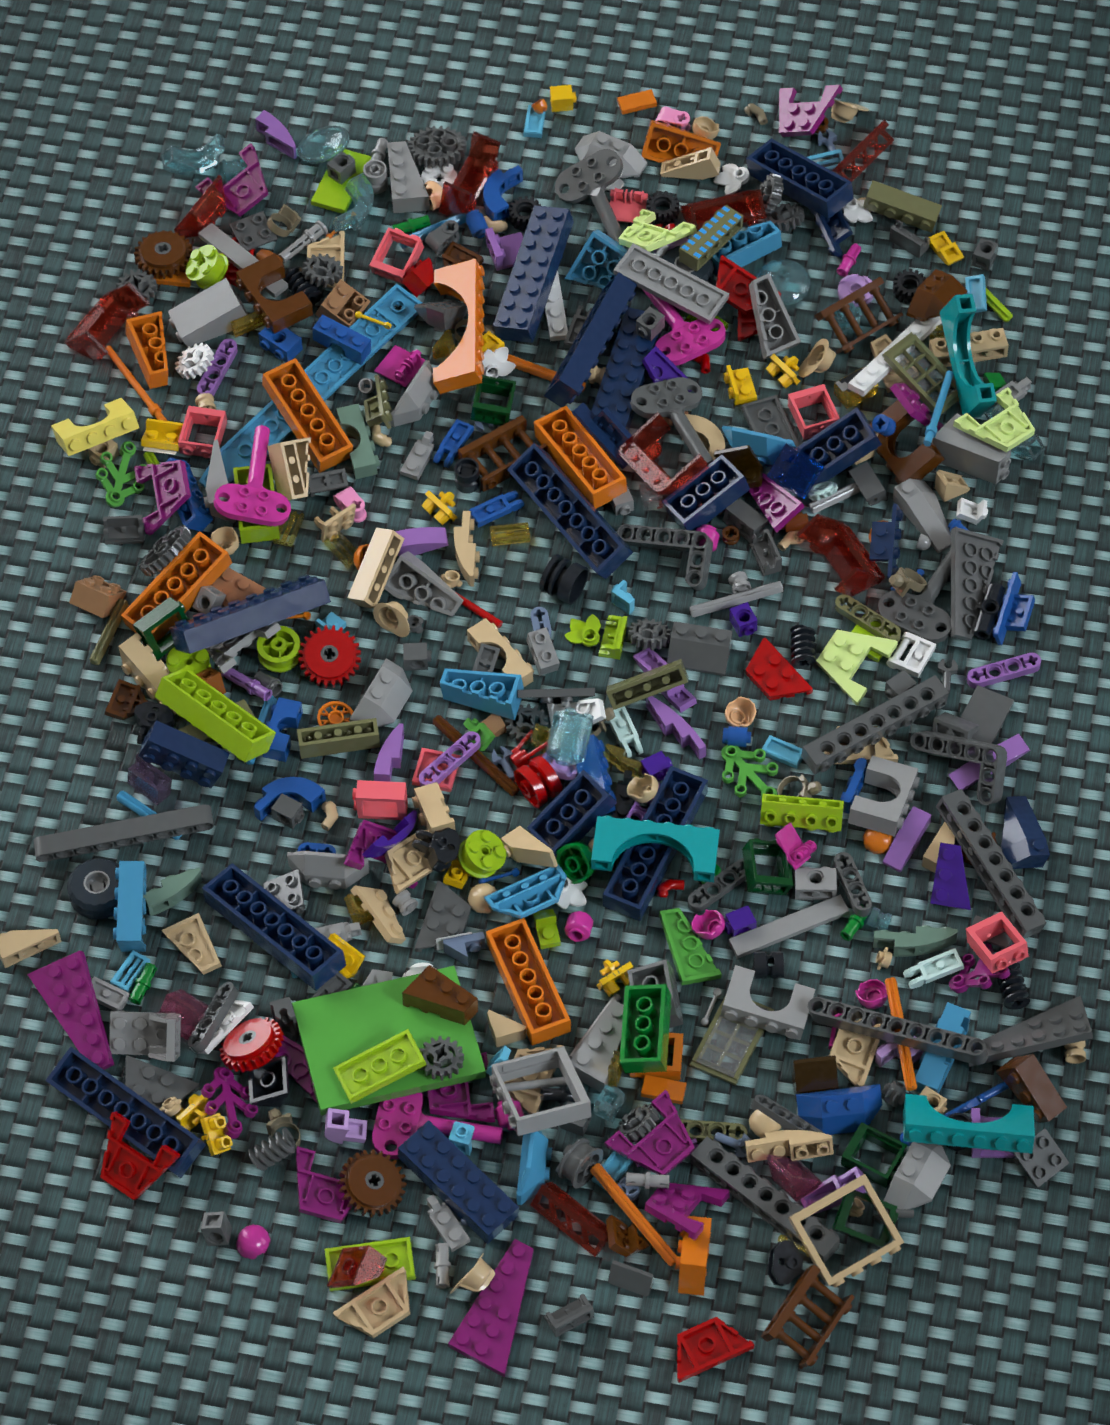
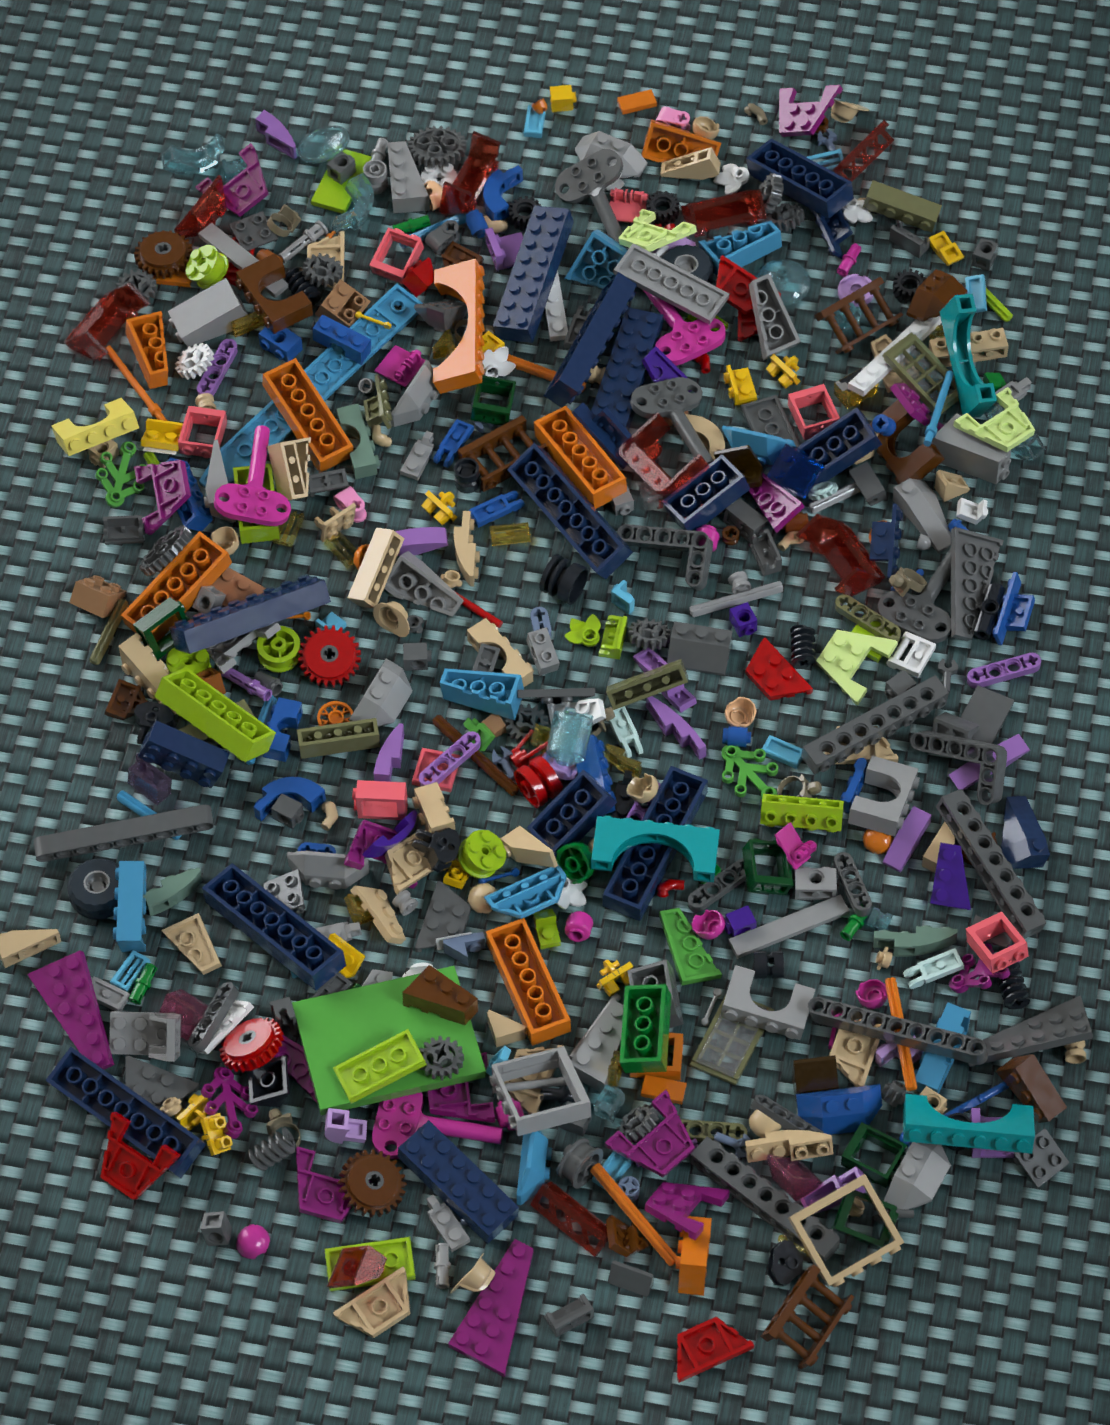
(461, 1136): medium azure bracket -> none
(647, 1180): light grey pin -> none
(650, 324): dark grey brick -> none
(656, 765): dark purple brick -> none
(710, 238): olive brick -> none
(818, 359): tan piece -> none

